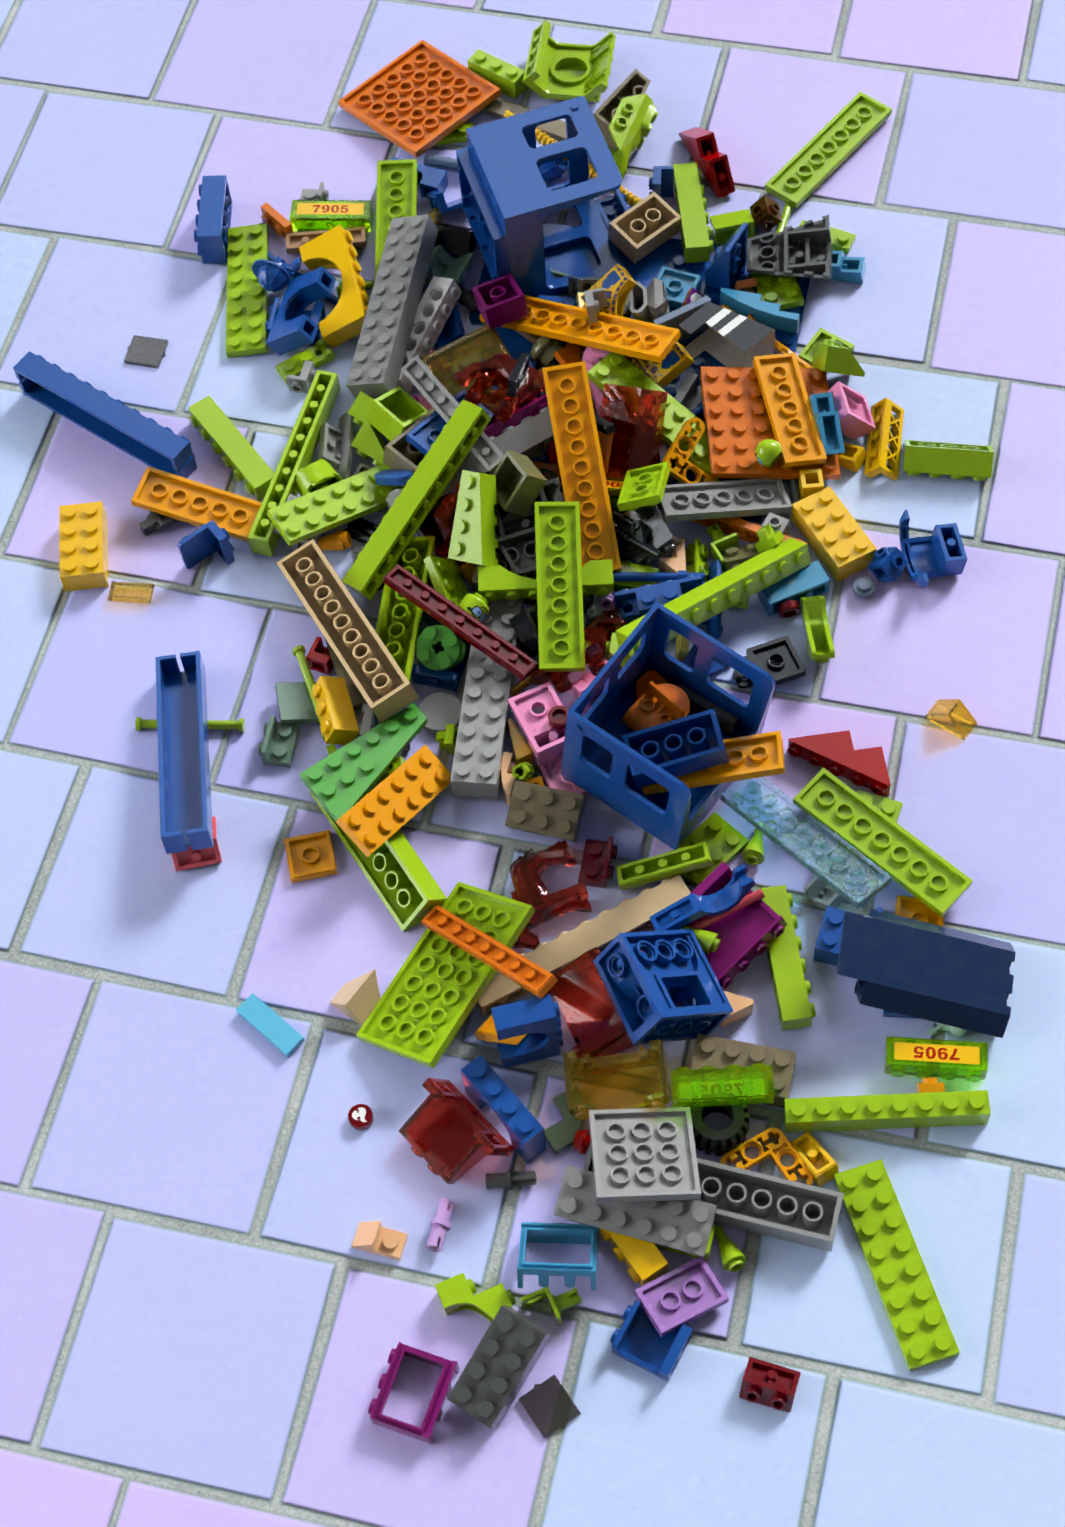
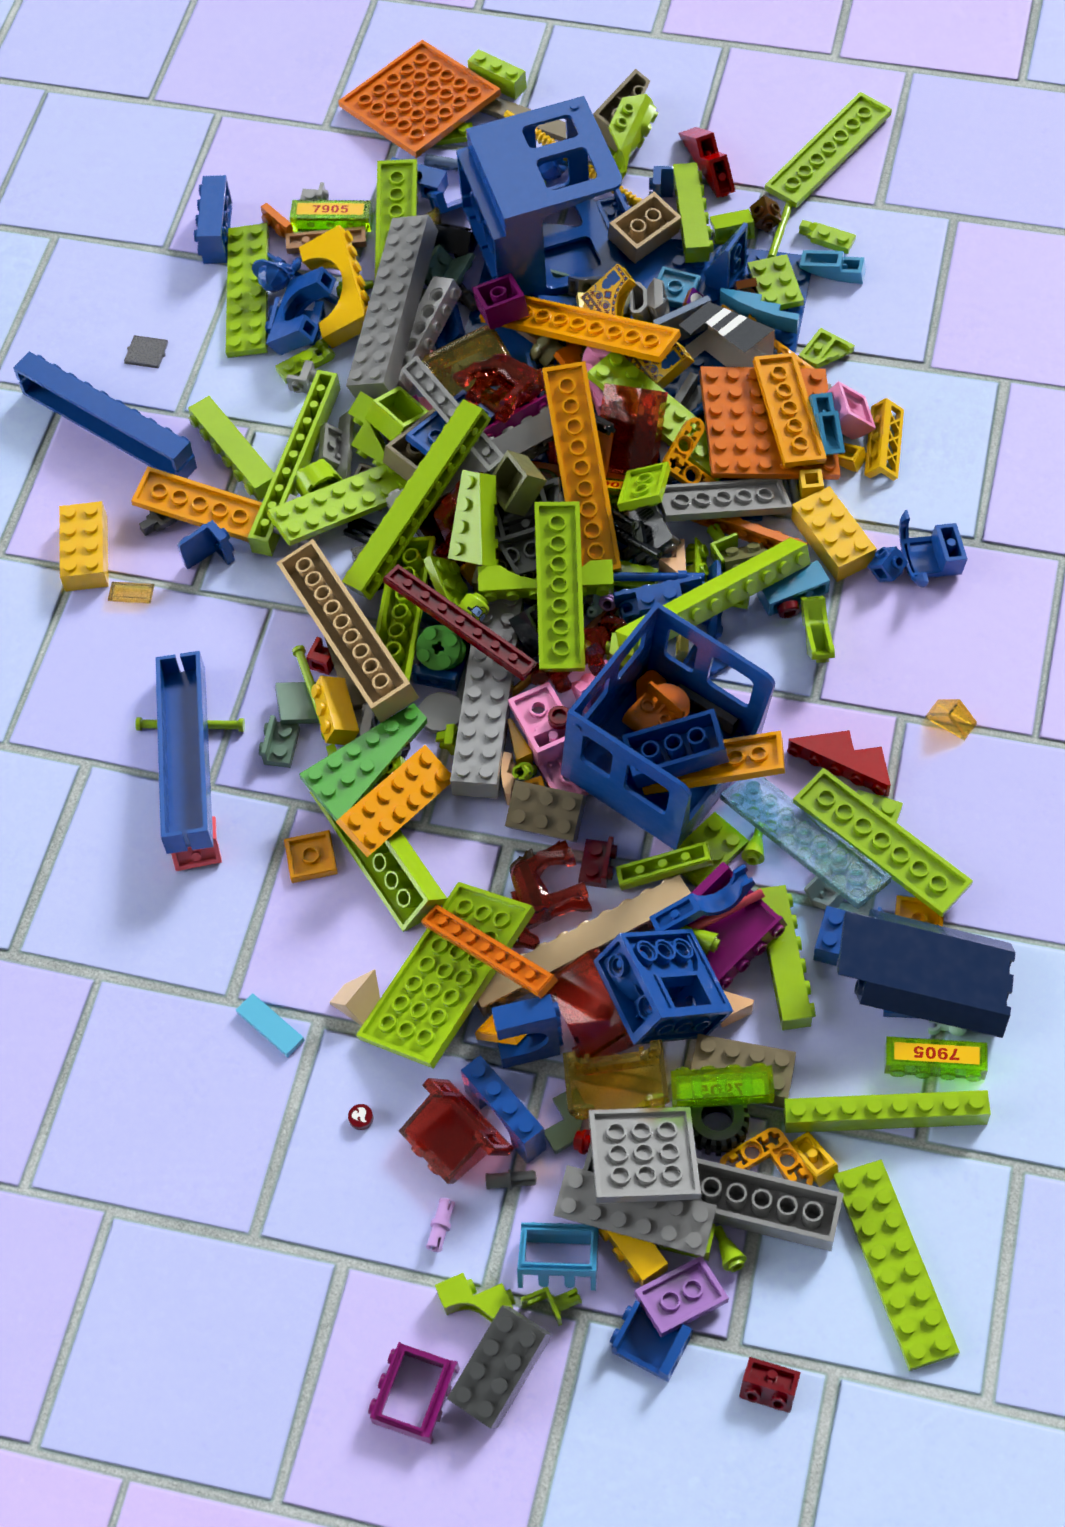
(336, 541): light orange cone -> none
(379, 1240): light nougat slope -> none
(393, 477): blue tile -> none
(518, 375): black tile -> none
(549, 1406): clear smoke piece -> none
(568, 69): lime panel -> none
(595, 300): light grey bracket -> none
(762, 656): black plate -> none
(768, 452): lime piece -> none
(768, 538): lime tile -> none
(777, 523): light grey bracket -> none
(793, 252): dark grey wedge -> none
(834, 358): lime slope -> none
(864, 587): sand blue plate -> none
(930, 1084): light orange plate -> none
(947, 459): lime slope -> none

